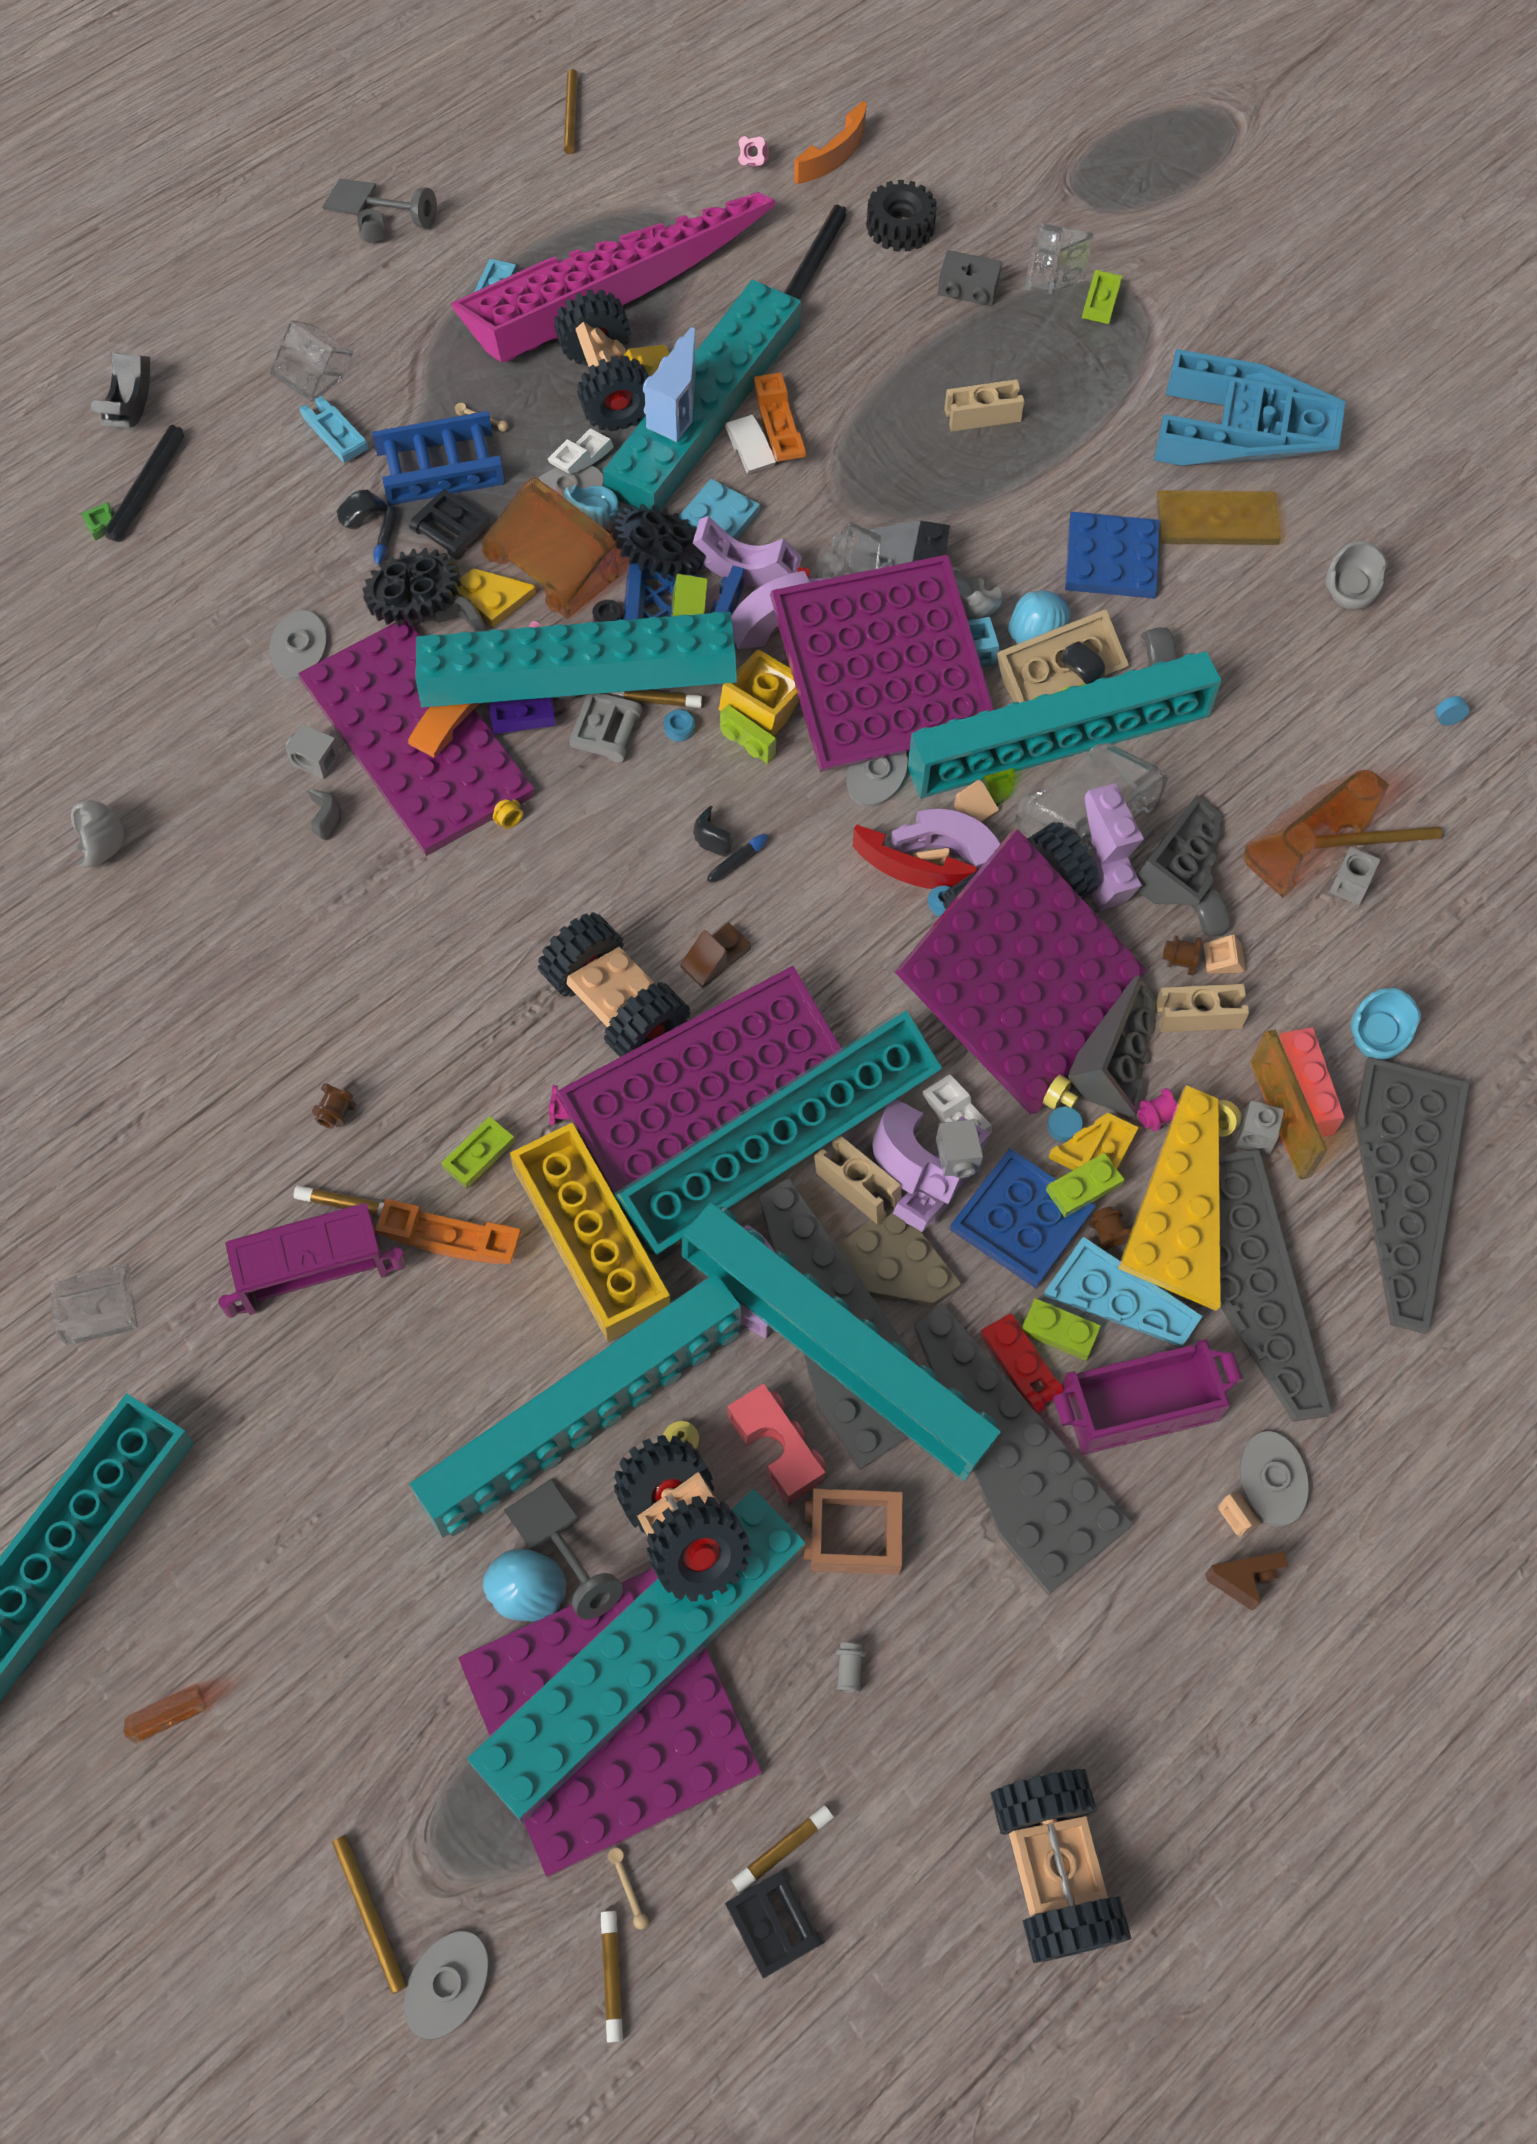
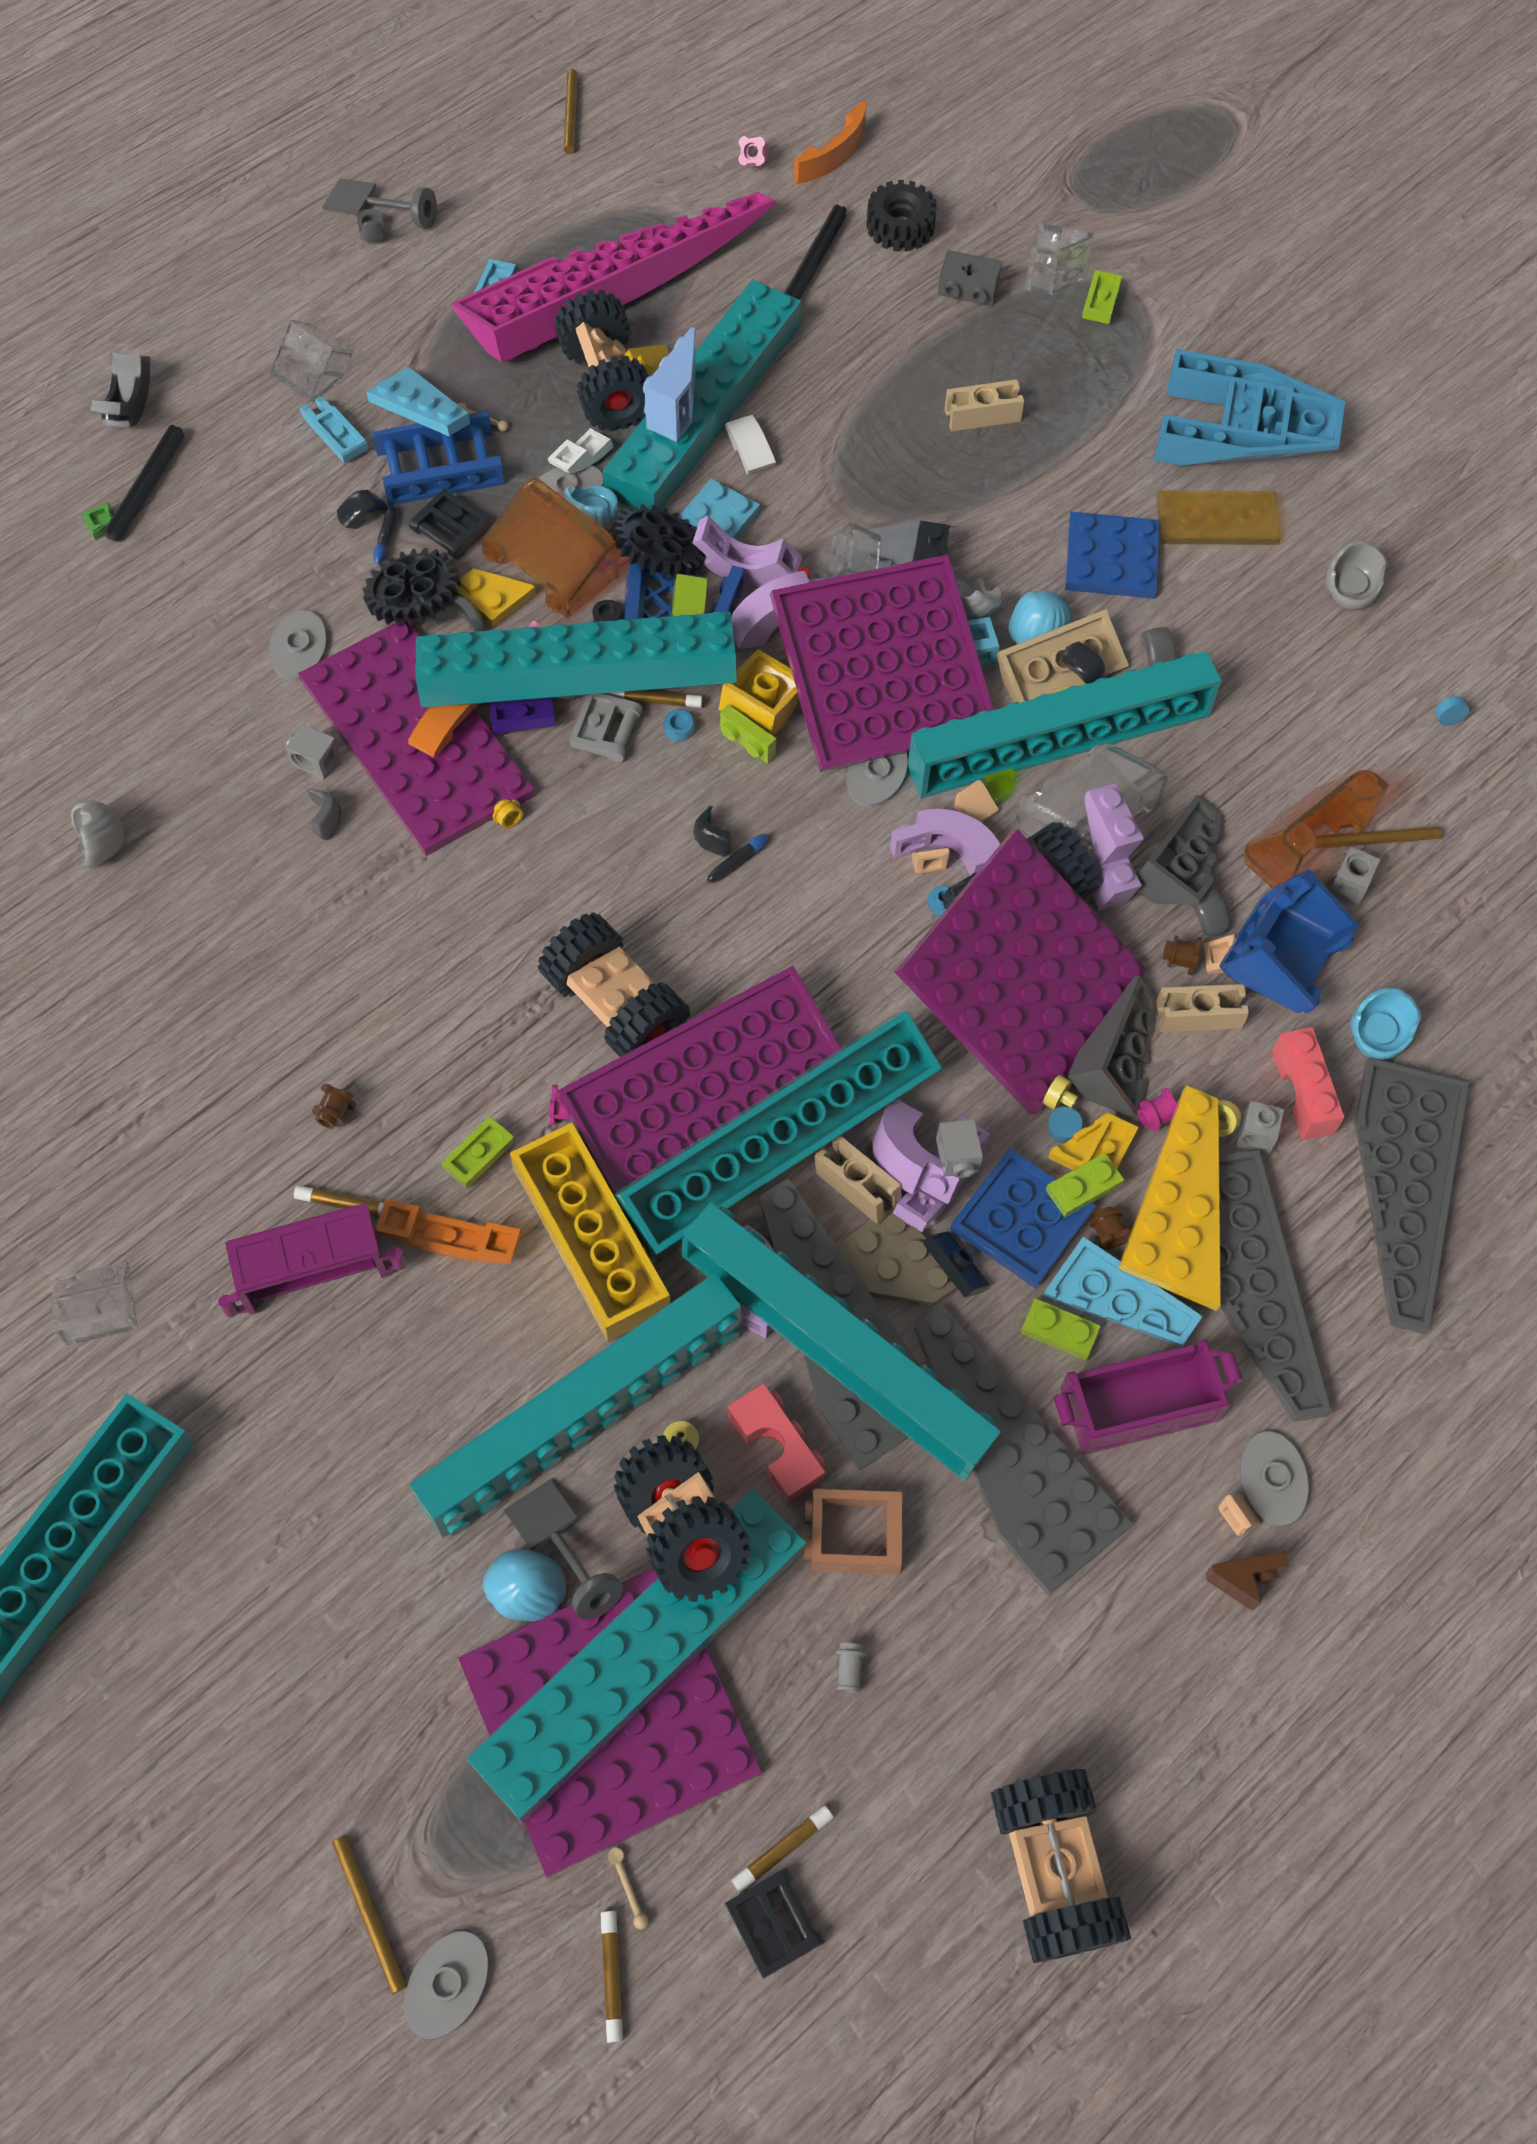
(164, 1714): clear orange slope -> none
(419, 401): none -> medium azure wing
(714, 954): reddish brown slope -> none
(777, 417): orange slope -> none
(905, 867): red slope -> none
(952, 1101): white slope -> none
(956, 1264): none -> black plate
(1021, 1361): red plate -> none
(1283, 1091): clear yellow tile -> none
(1289, 942): none -> blue windscreen

